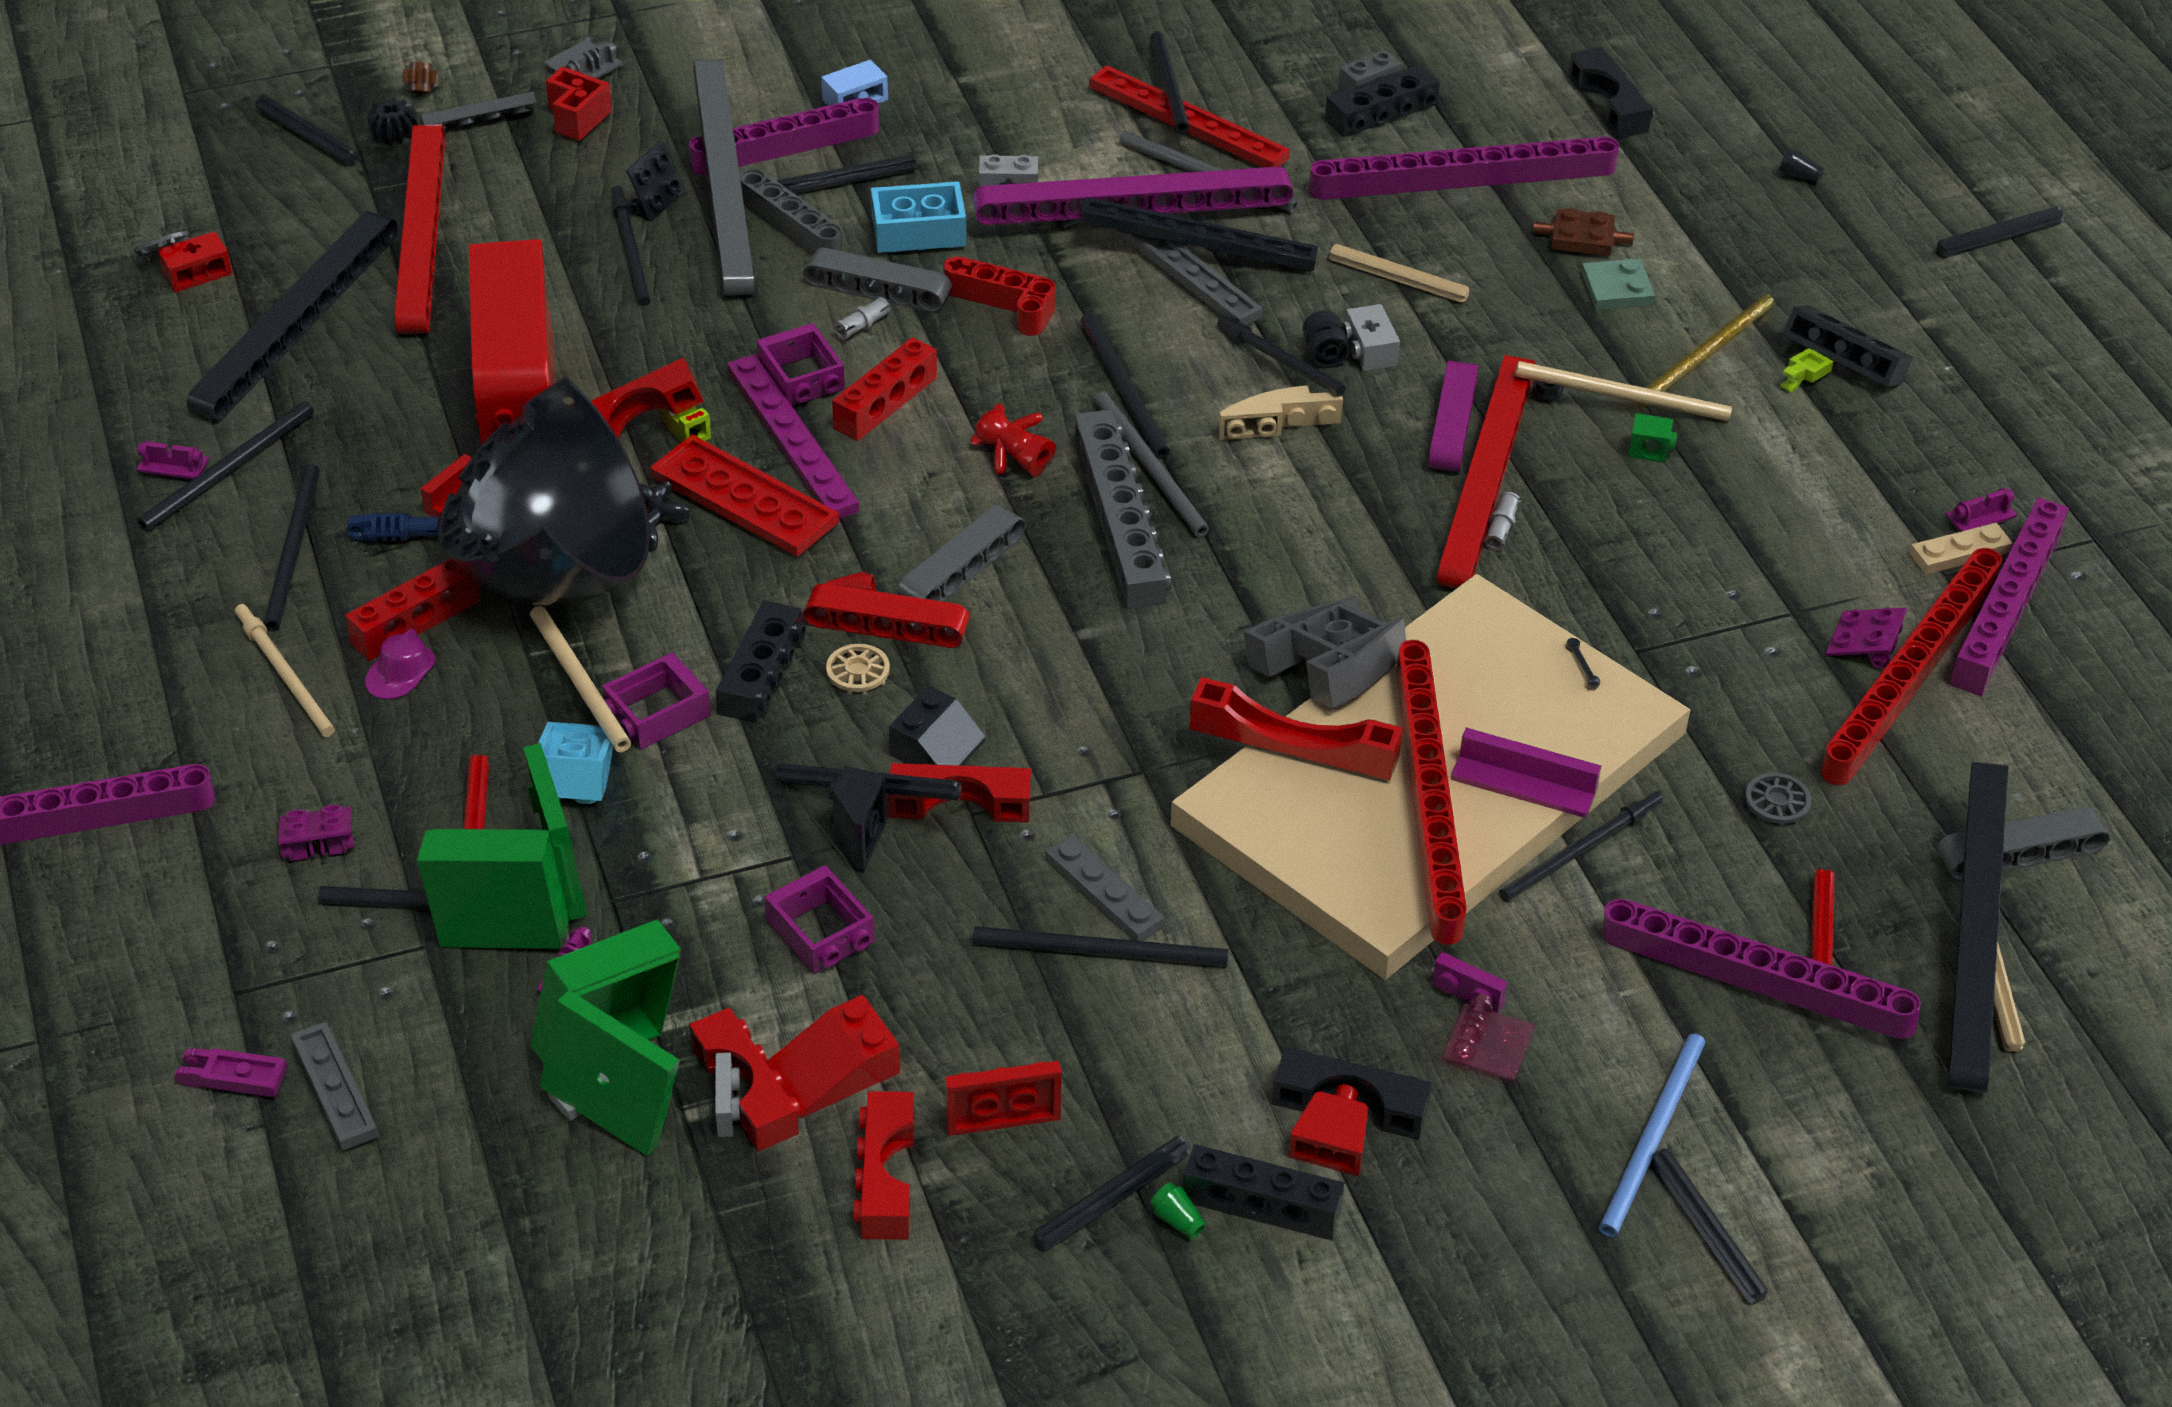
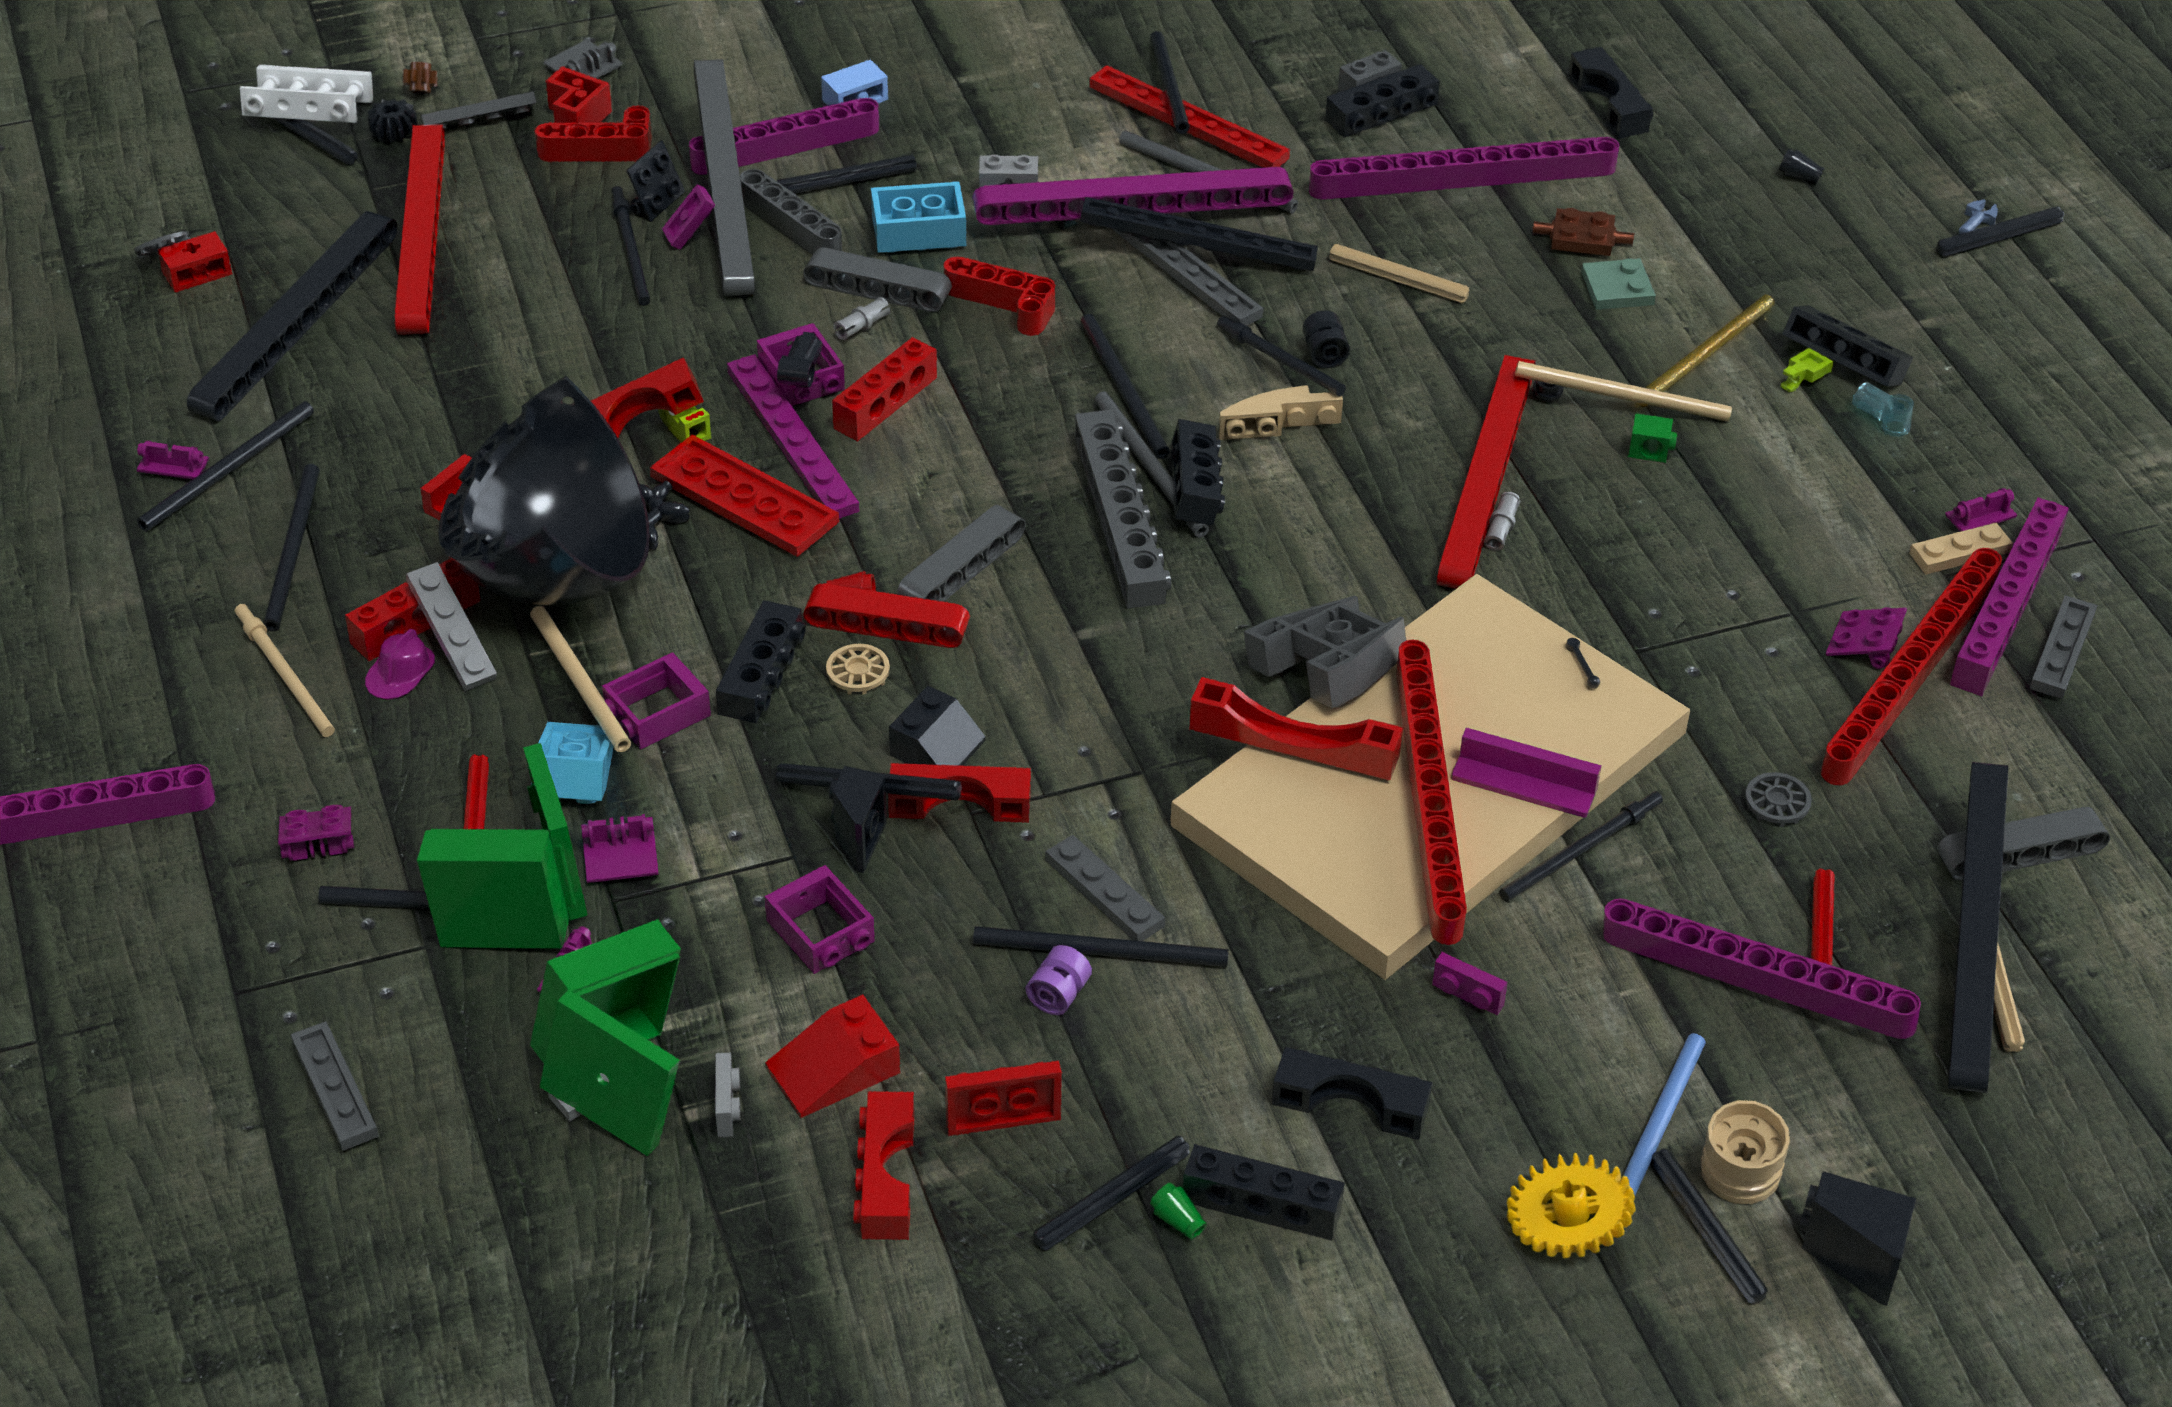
(232, 1071): magenta hinge -> none
(306, 93): none -> white fence
(395, 526): dark blue hinge -> none
(451, 626): none -> light grey plate
(508, 329): red piece -> none
(597, 141): none -> red beam
(619, 849): none -> magenta hinge
(688, 217): none -> magenta plate
(766, 1109): red arch -> none
(799, 365): none -> black piece
(1027, 448): red piece -> none
(1058, 980): none -> medium lavender wheel
(1196, 472): none -> black brick
(1331, 1131): red torso -> none
(1371, 337): light grey brick -> none
(1453, 416): magenta beam -> none
(1488, 1039): clear pink hinge -> none
(1567, 1187): none -> yellow gear
(1744, 1152): none -> tan wheel
(1857, 1232): none -> black slope
(1892, 410): none -> clear light blue piece
(1977, 217): none -> sand blue bar
(2063, 647): none -> dark grey plate

